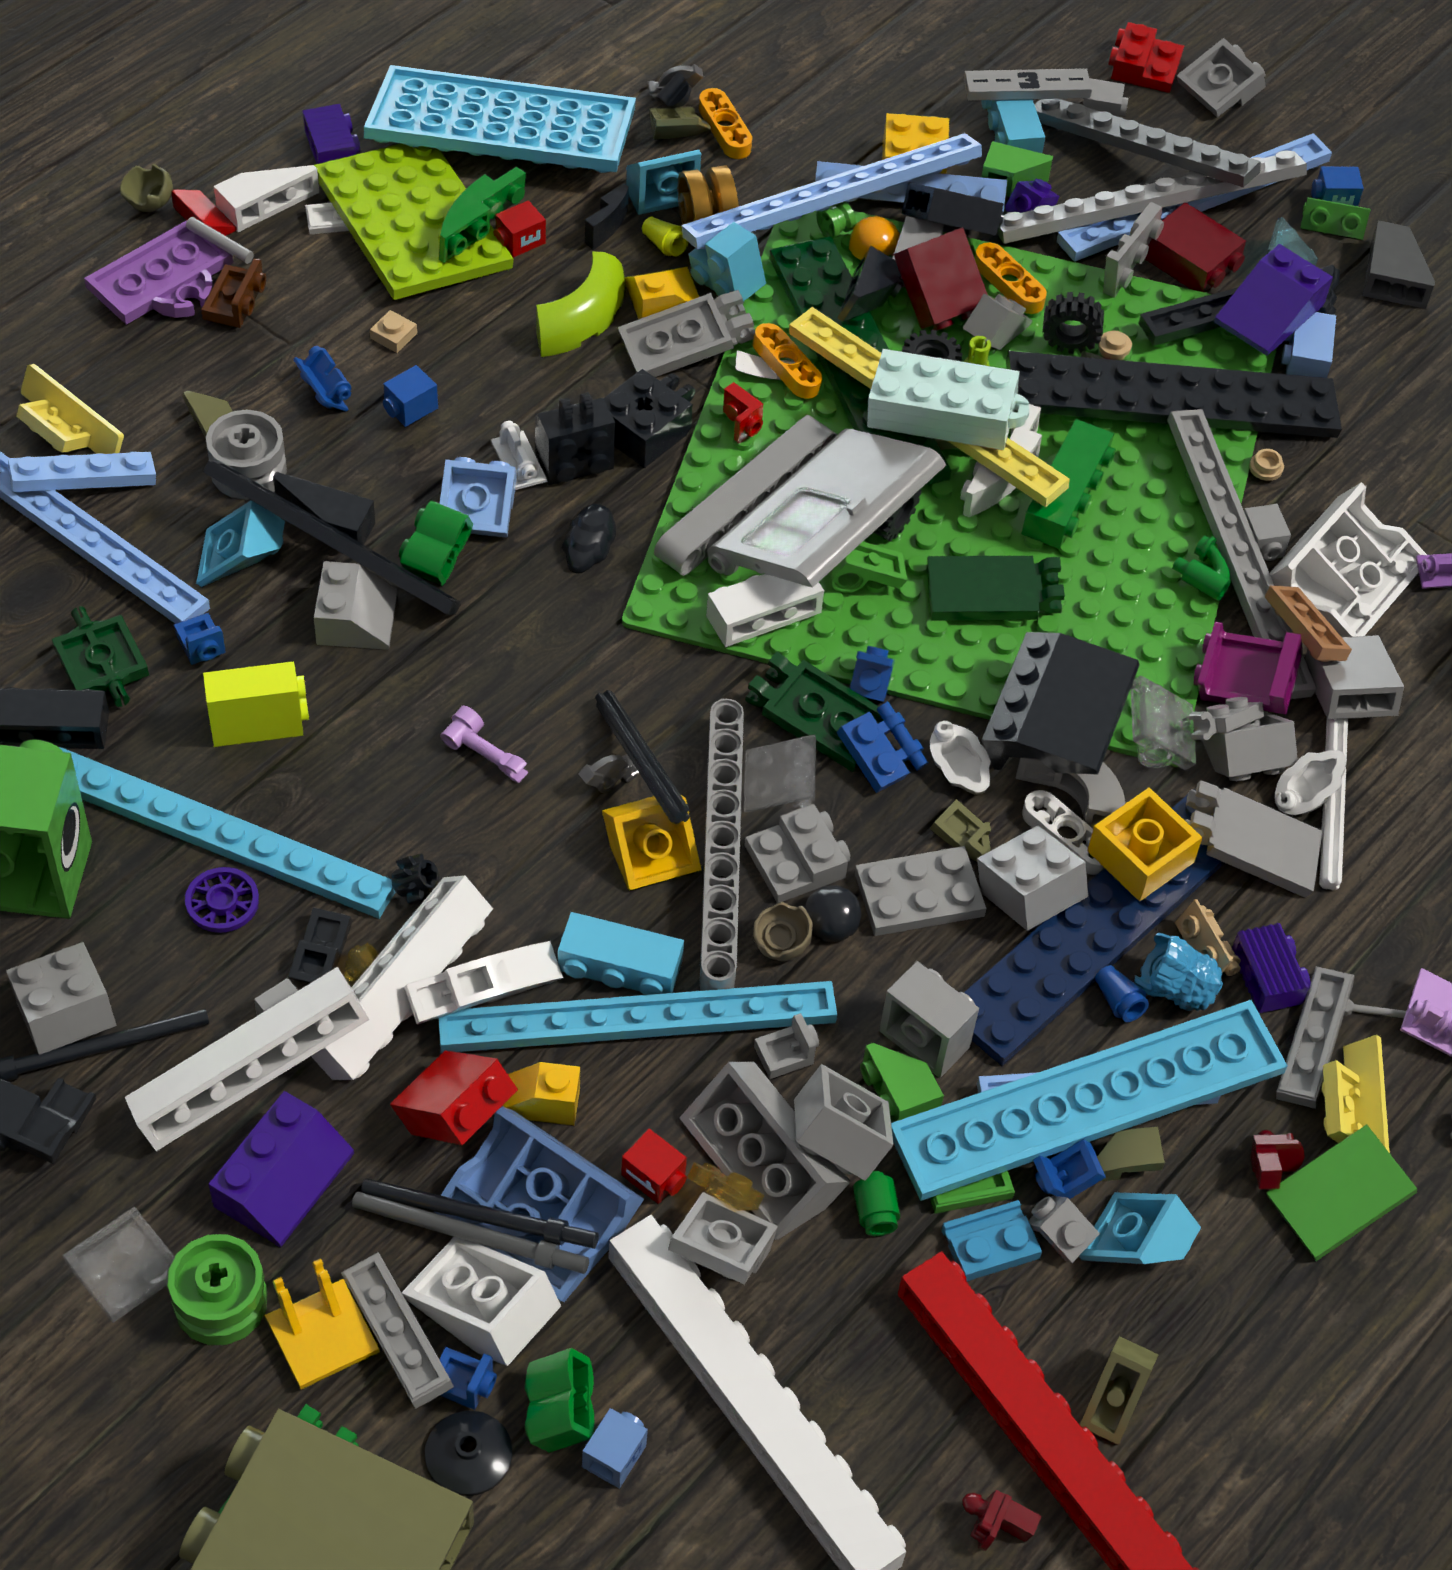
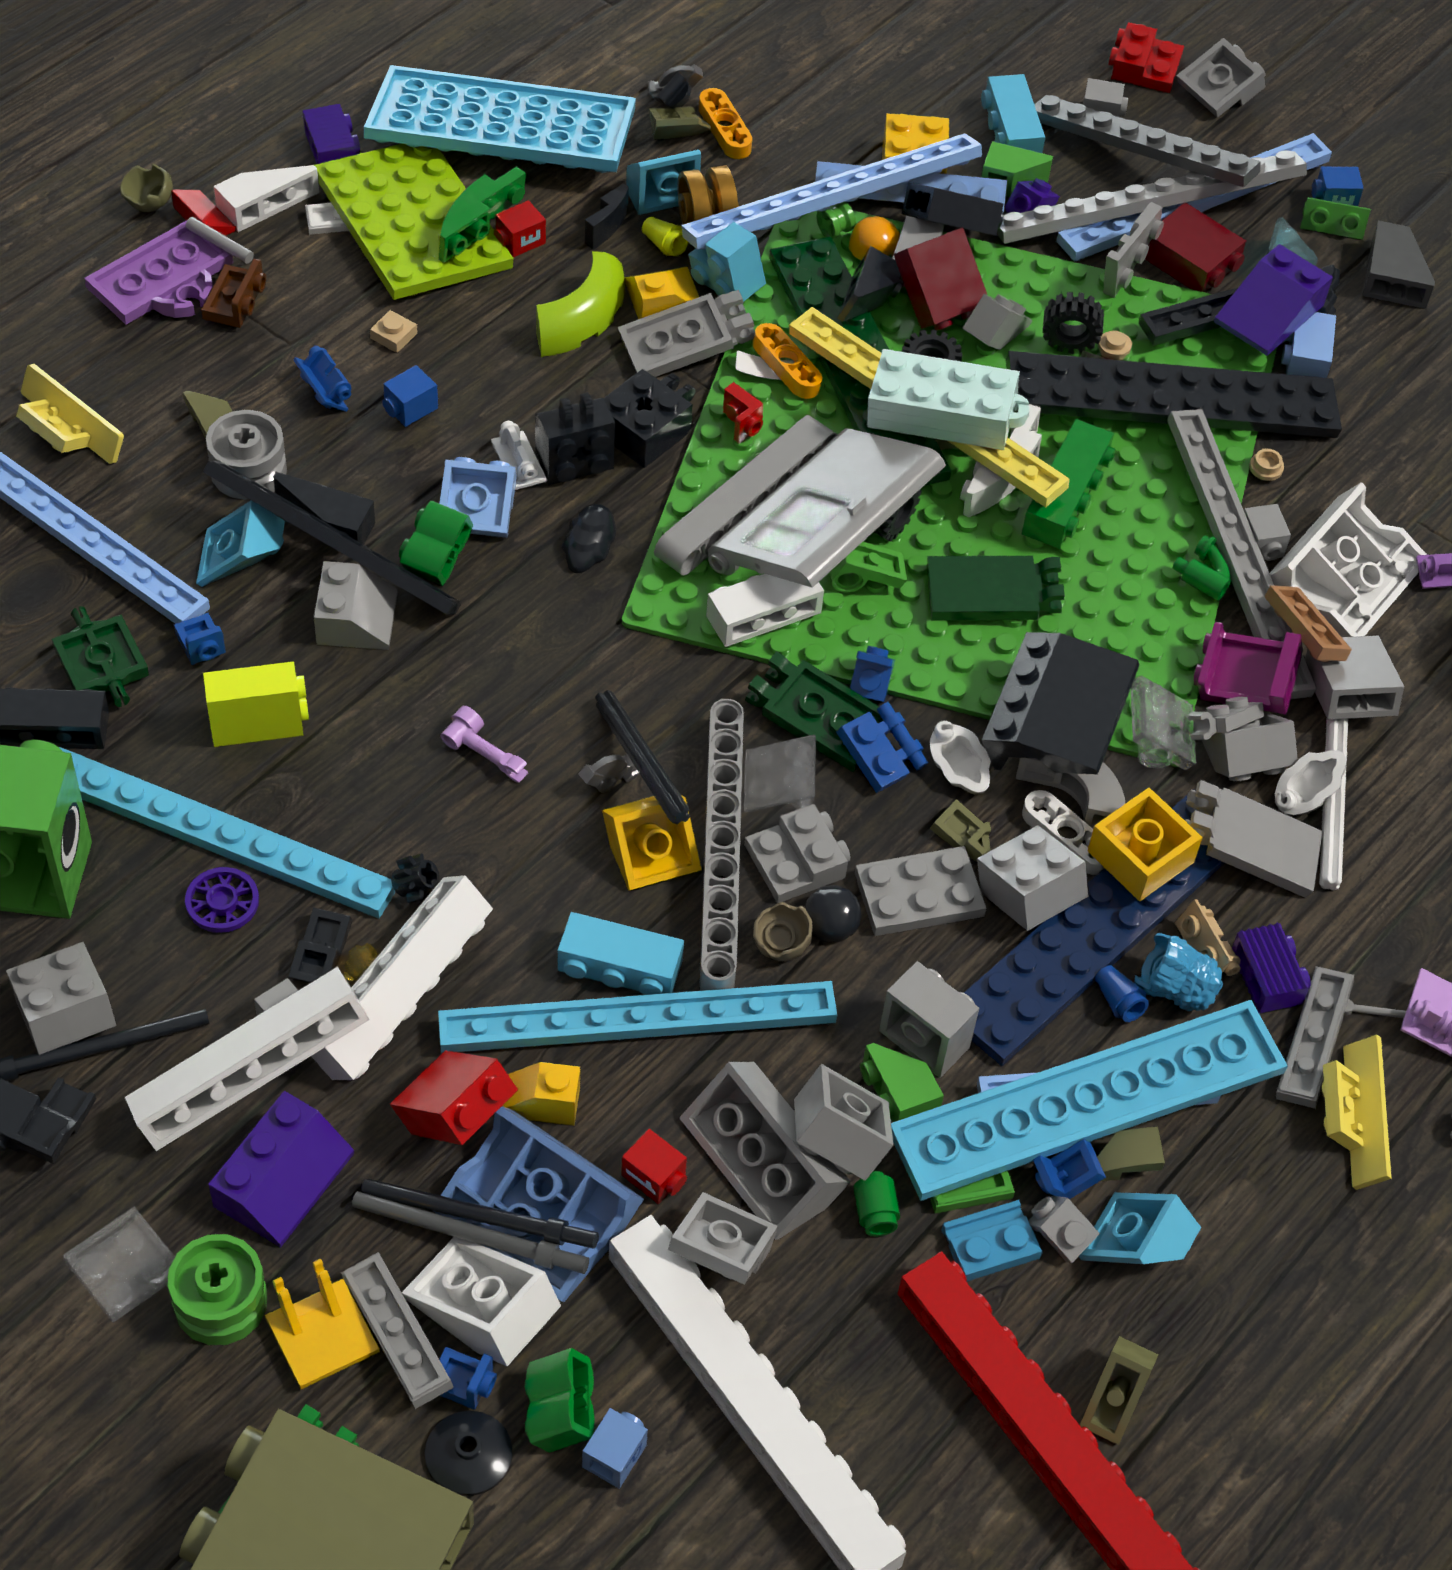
(81, 471): light blue plate -> none
(483, 981): white slope -> none
(731, 1189): clear yellow plate -> none
(788, 1048): light grey bracket -> none
(977, 352): lime pin -> none
(995, 262): light orange beam -> none
(996, 1513): dark red piece -> none
(1027, 84): light grey tile -> none
(1273, 1155): dark red piece -> none
(1341, 1192): bright green tile -> none

